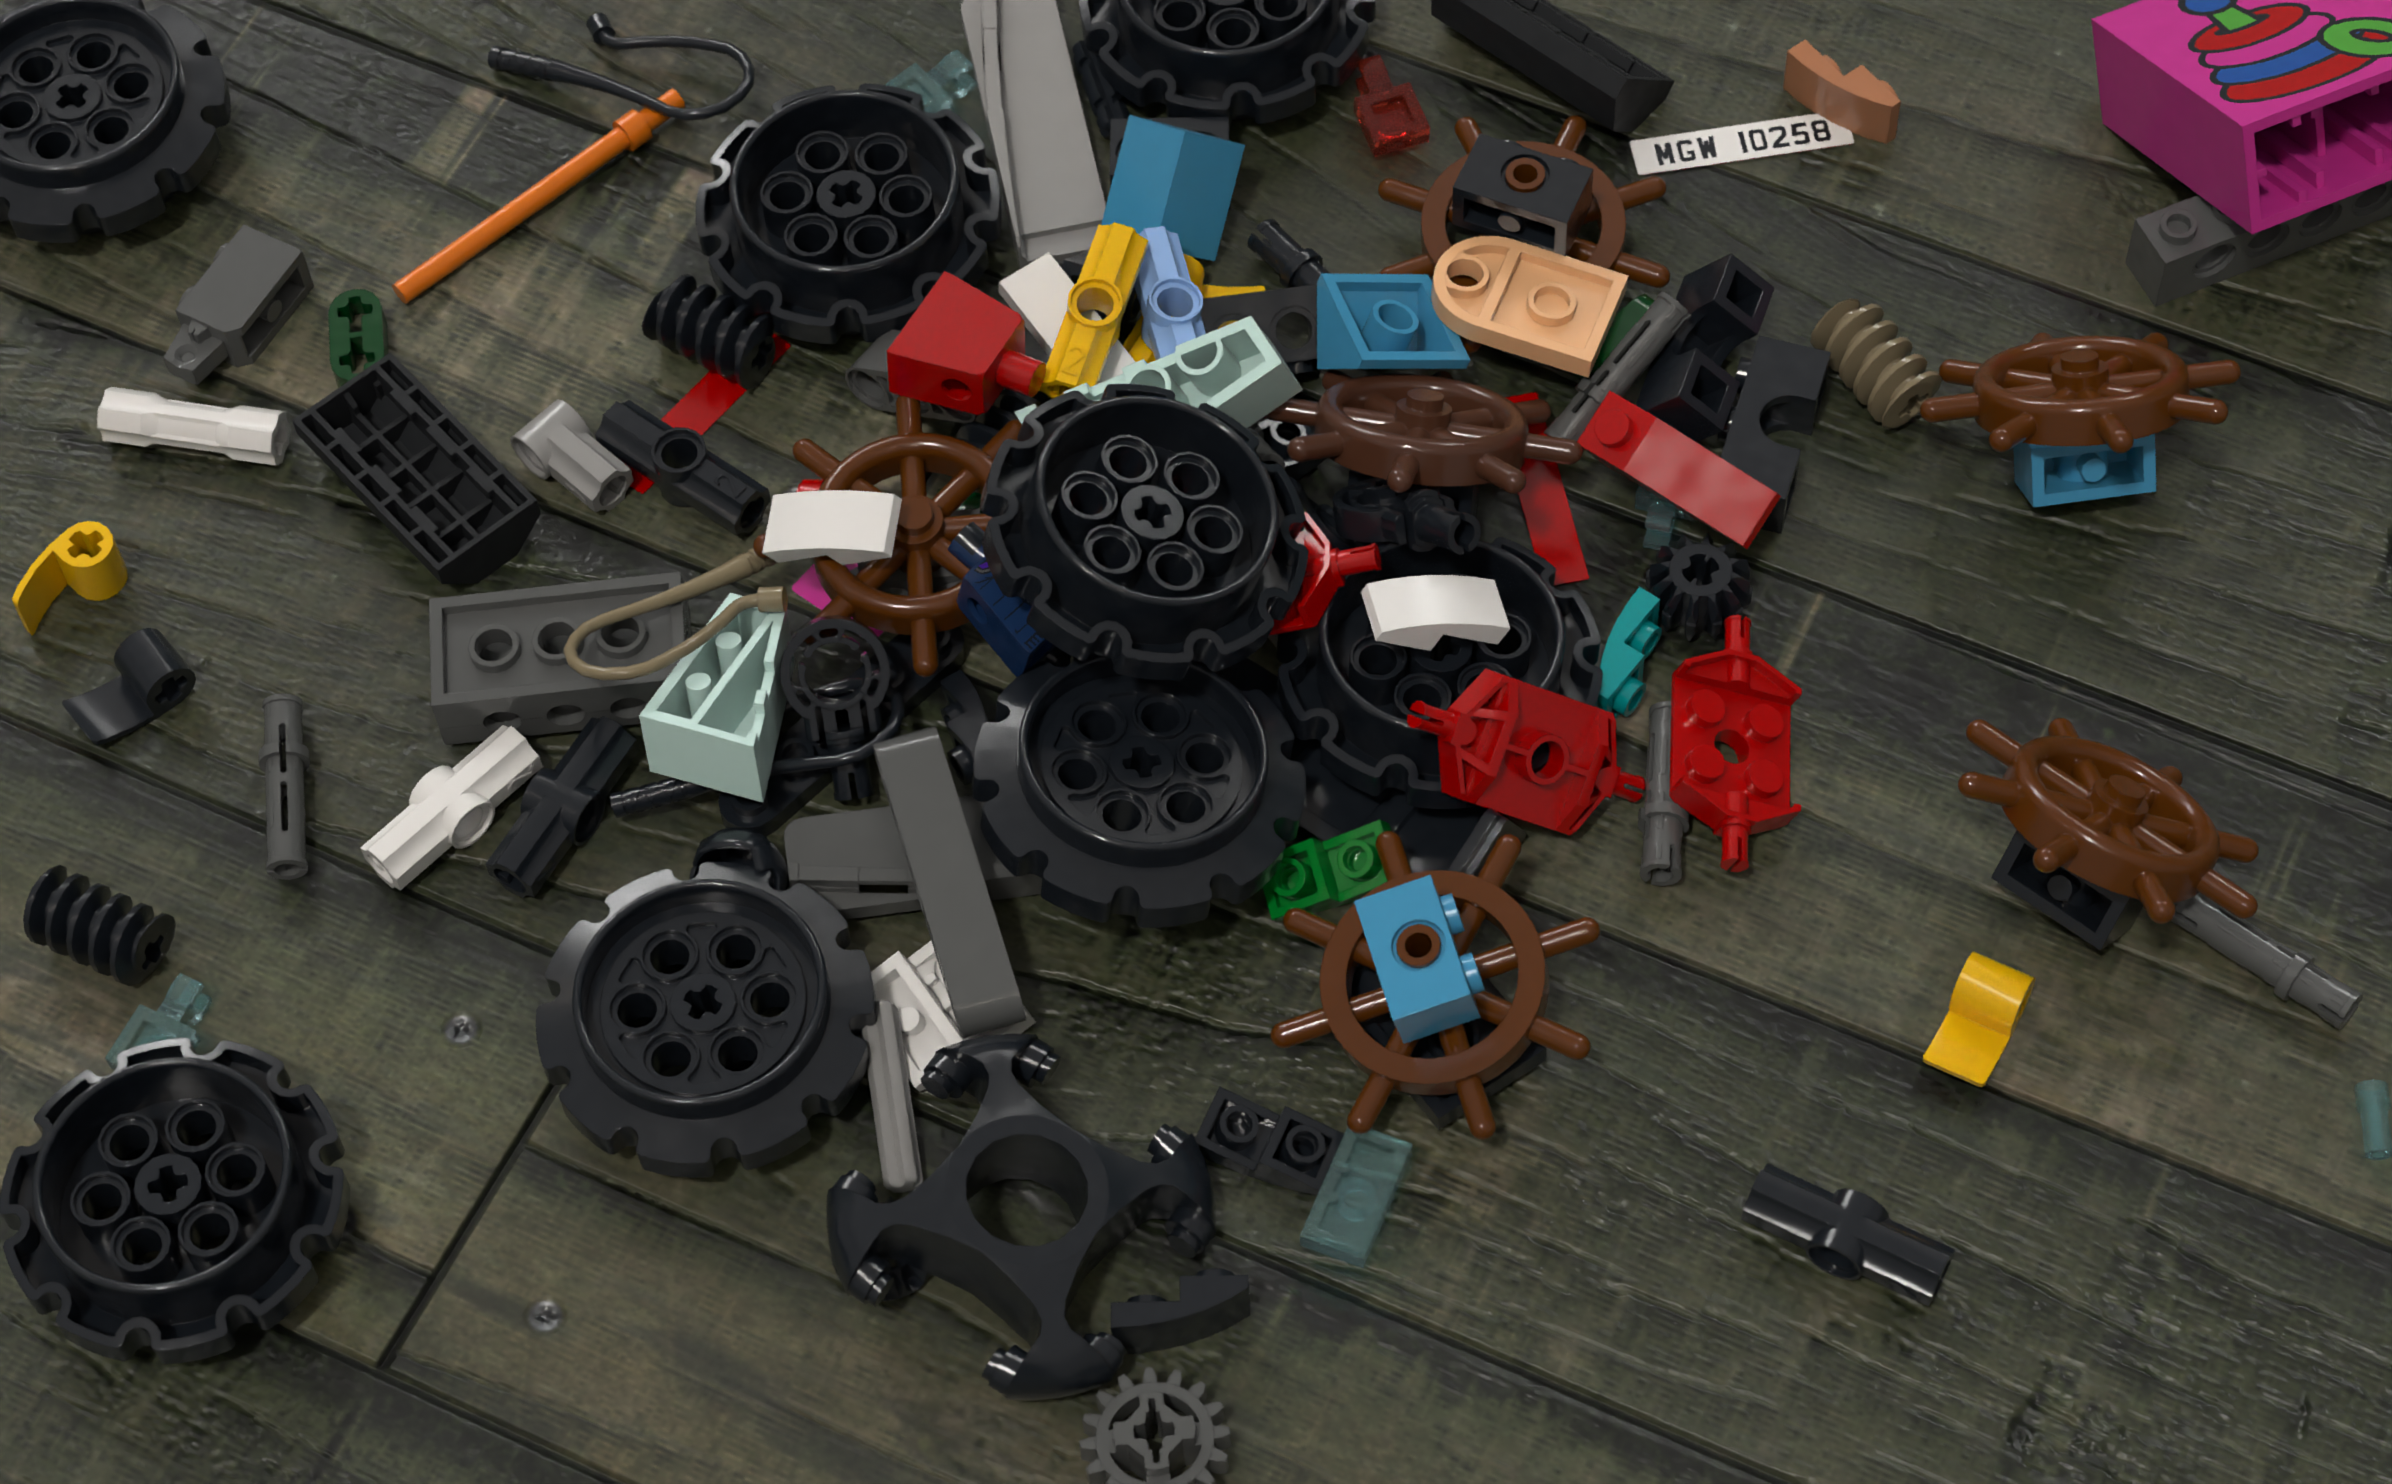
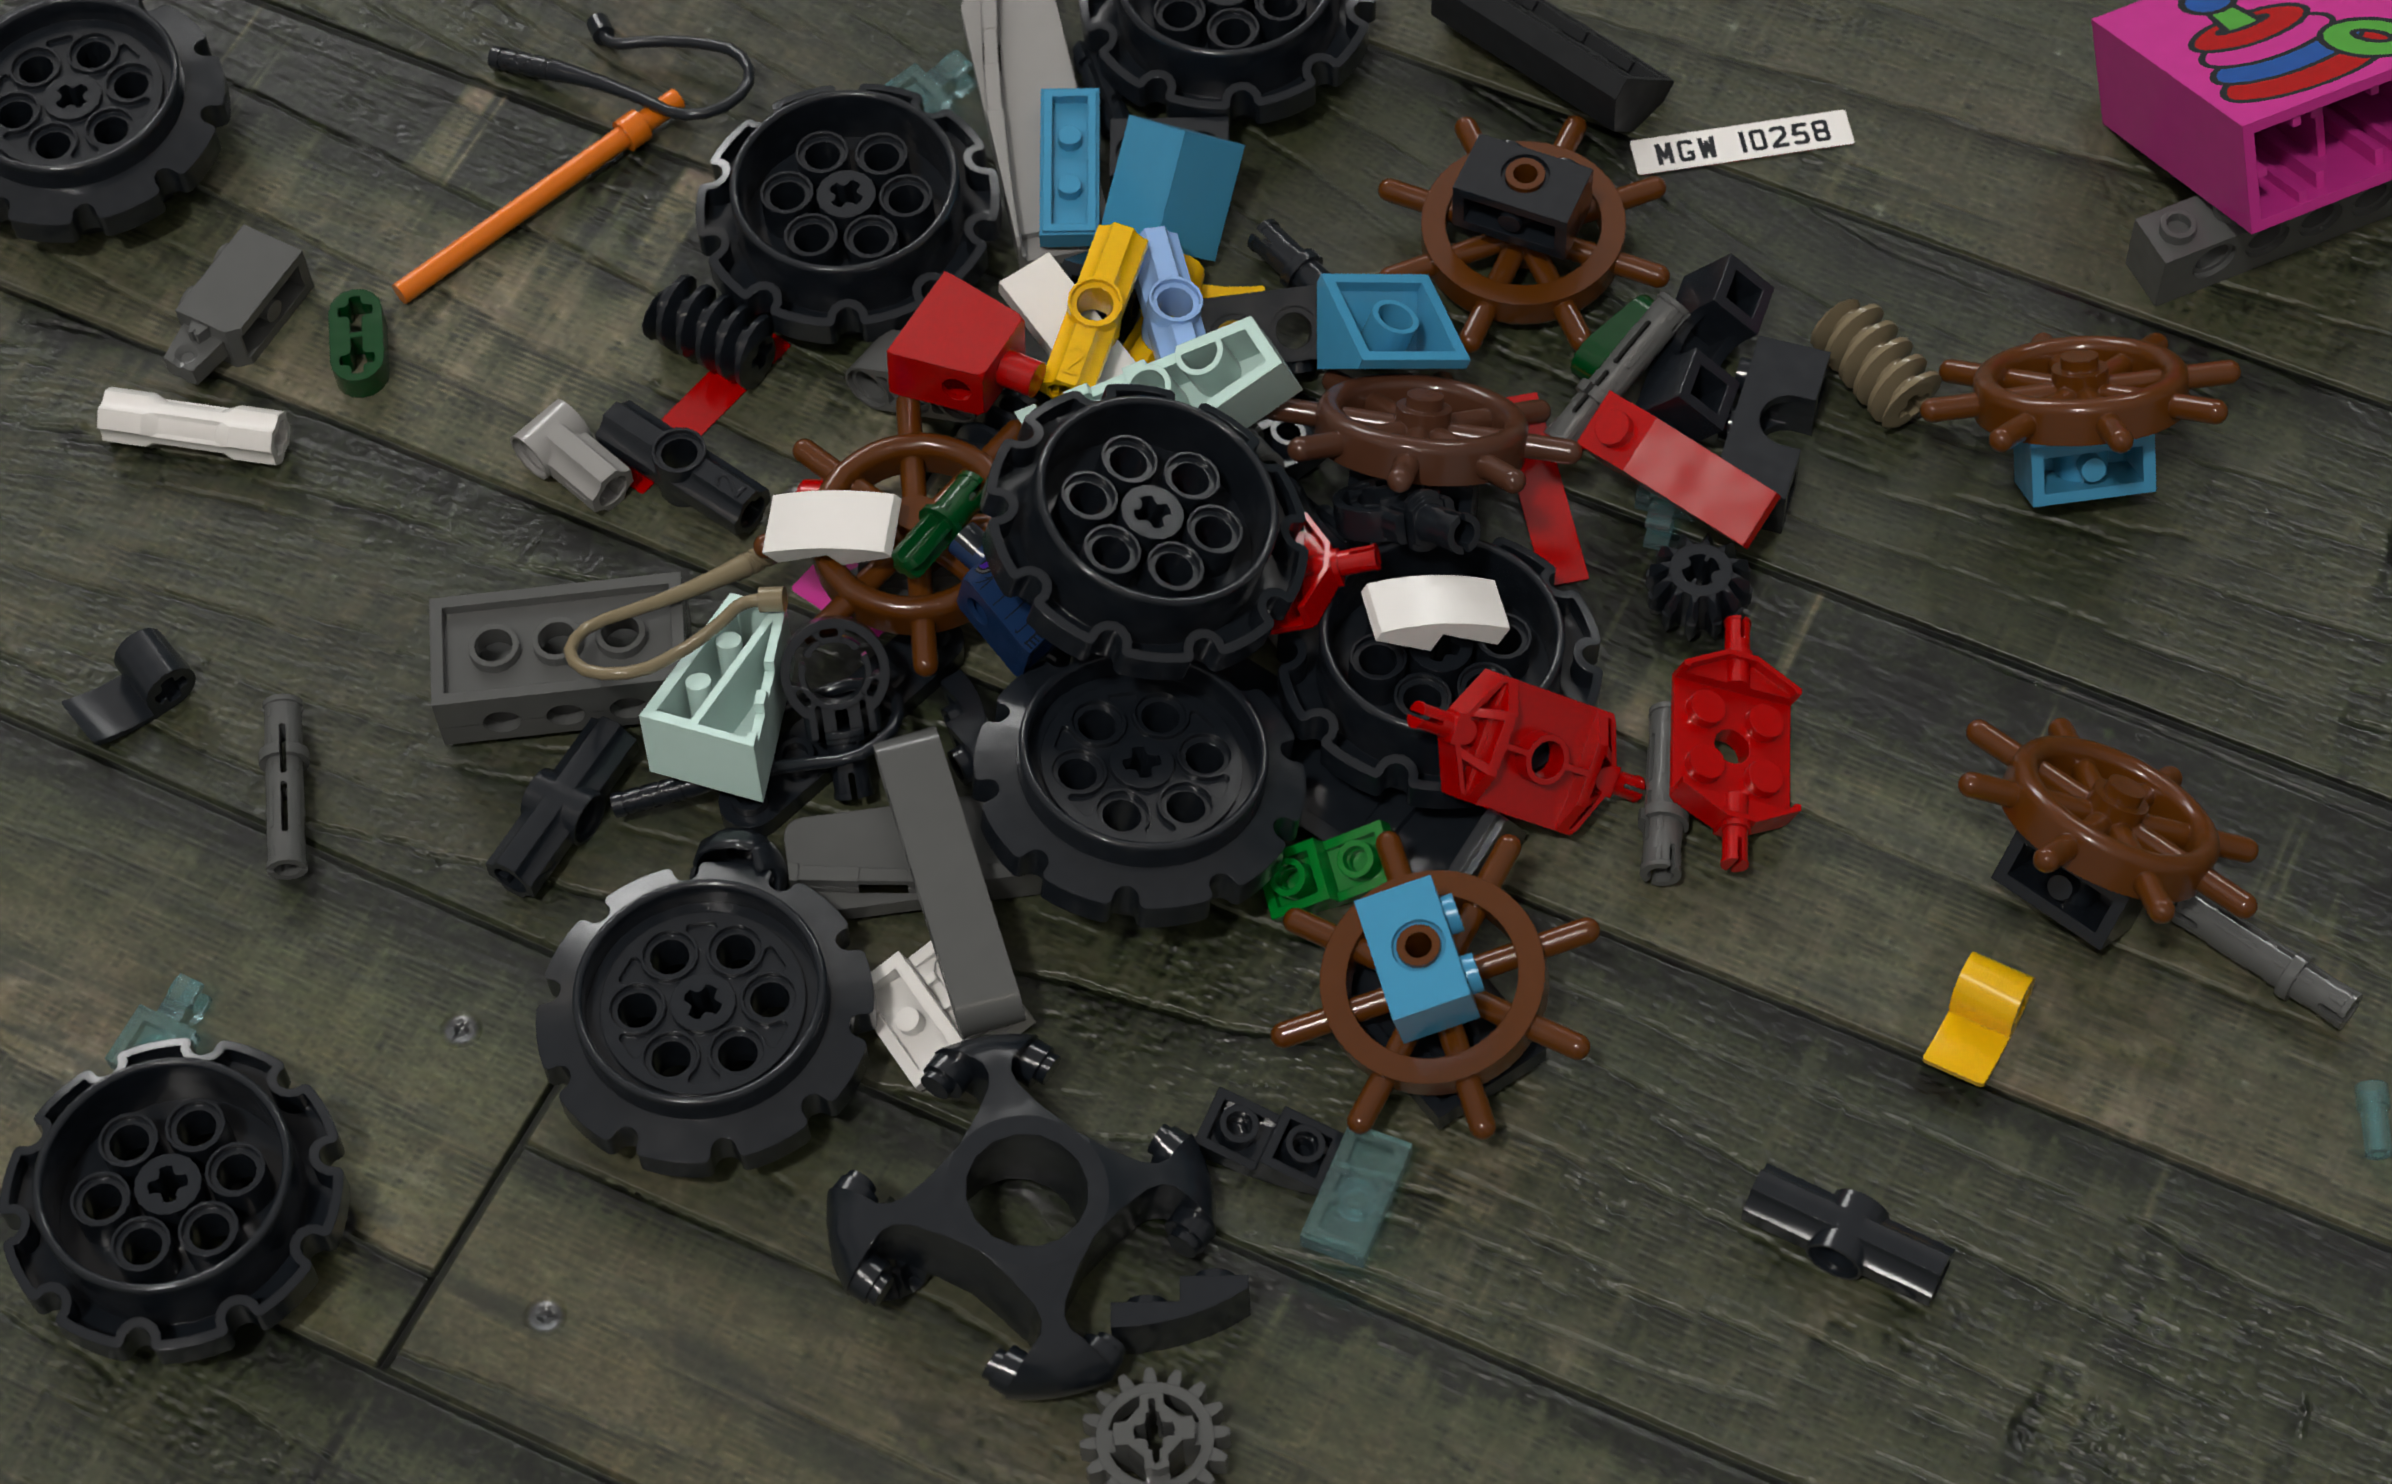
(81, 558): yellow panel -> none
(96, 926): black piece -> none
(421, 472): black piece -> none
(451, 807): white piece -> none
(892, 1101): light grey axle -> none
(938, 526): none -> dark green axle
(1069, 166): none -> dark azure tile
(1386, 113): clear red plate -> none
(1528, 301): light nougat tile -> none
(1623, 658): teal slope -> none
(1849, 100): nougat slope -> none

